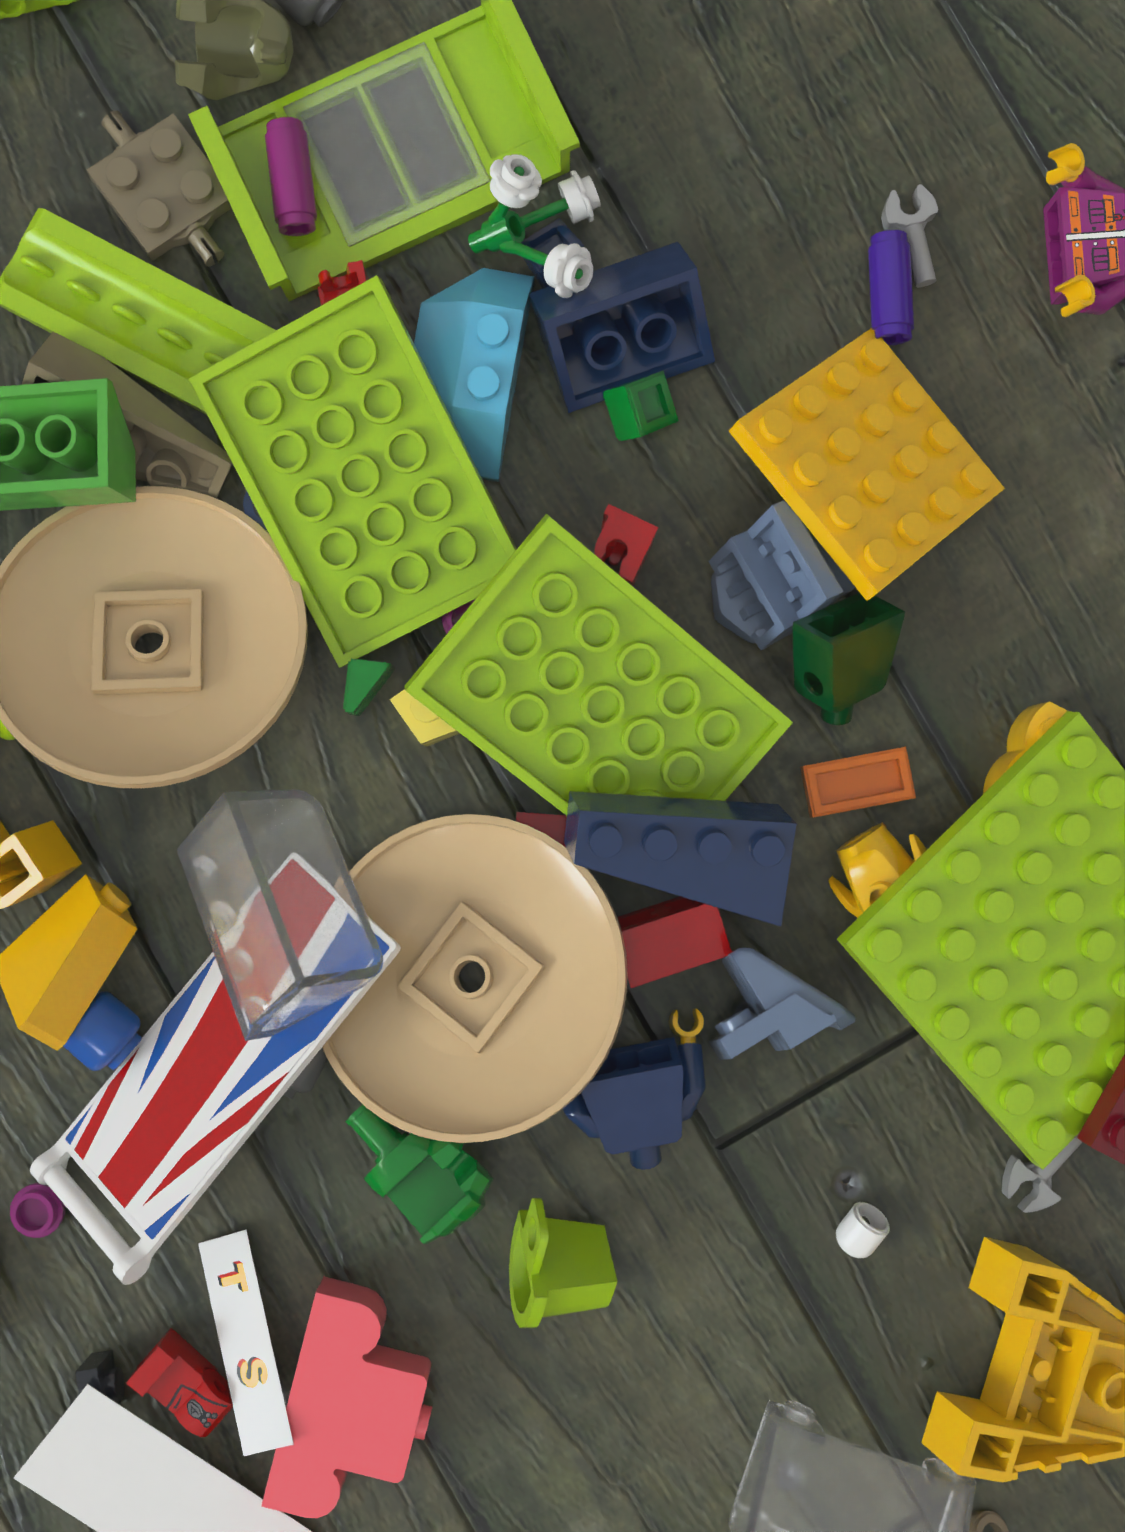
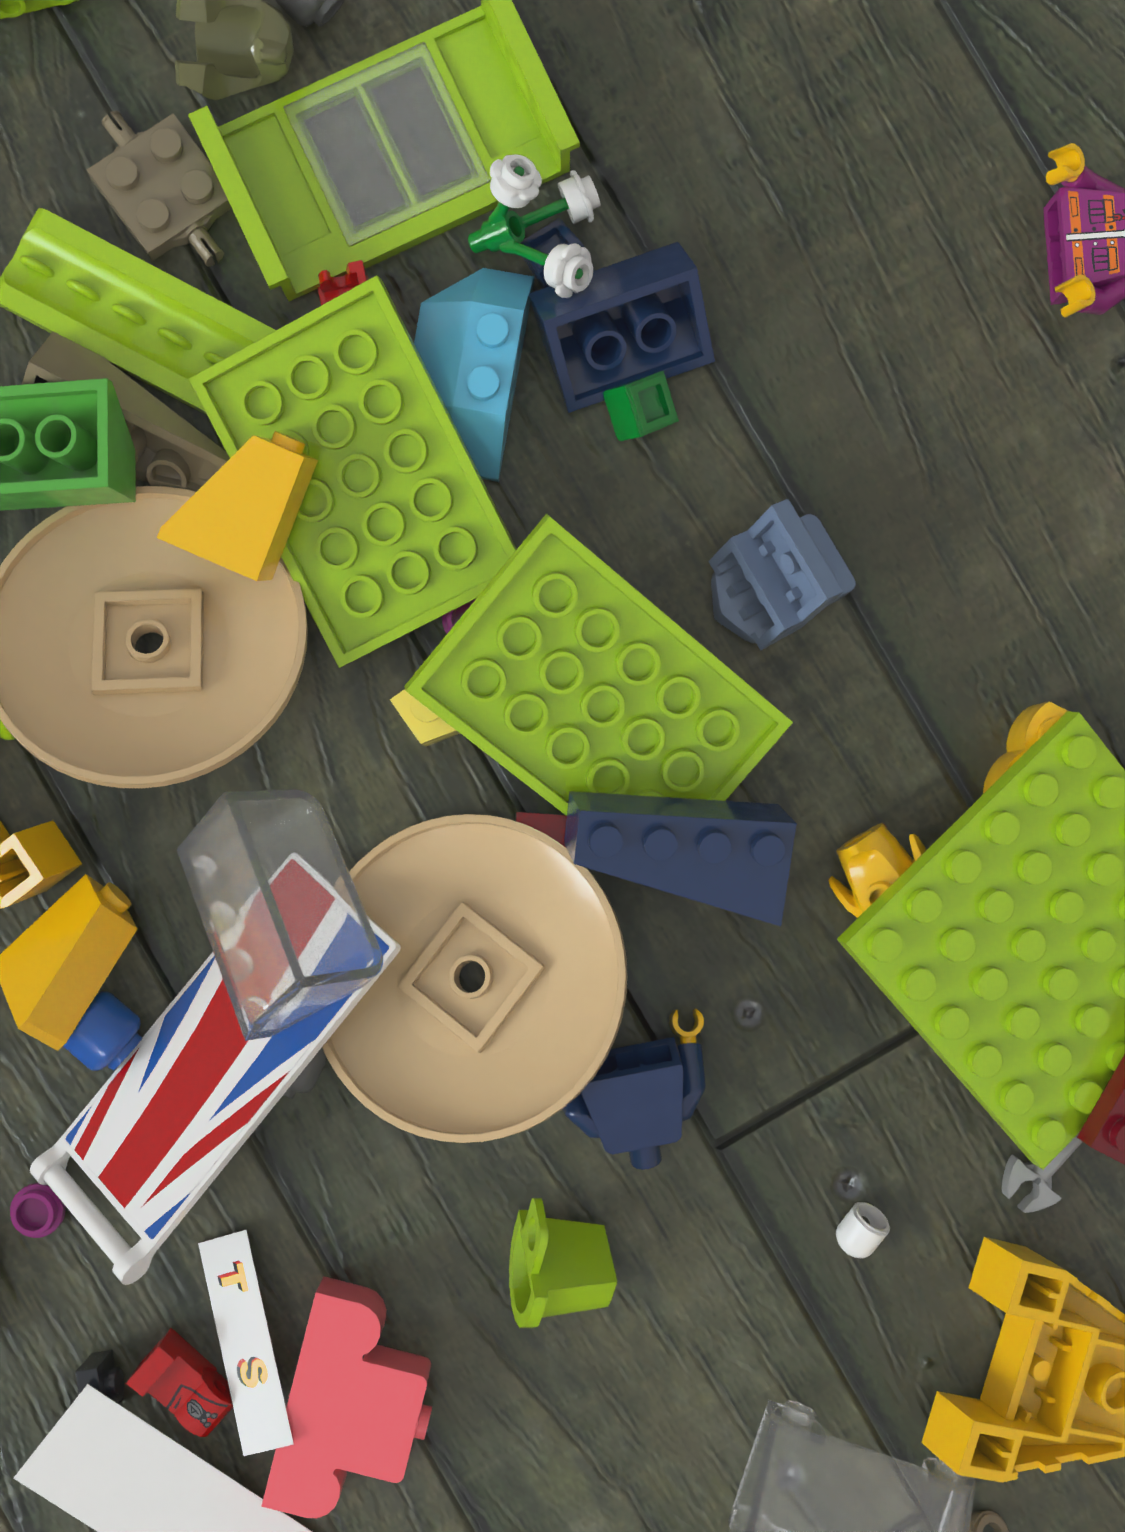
(246, 507): none -> yellow slope
(290, 176): magenta piece -> none
(363, 683): green slope -> none
(425, 1178): green piece -> none
(625, 540): red hinge -> none
(671, 939): red hinge -> none
(781, 1004): sand blue piece -> none
(845, 653): dark green torso -> none
(858, 782): orange tile -> none
(867, 462): yellow plate -> none
(891, 286): dark purple piece -> none
(895, 219): light grey bar -> none

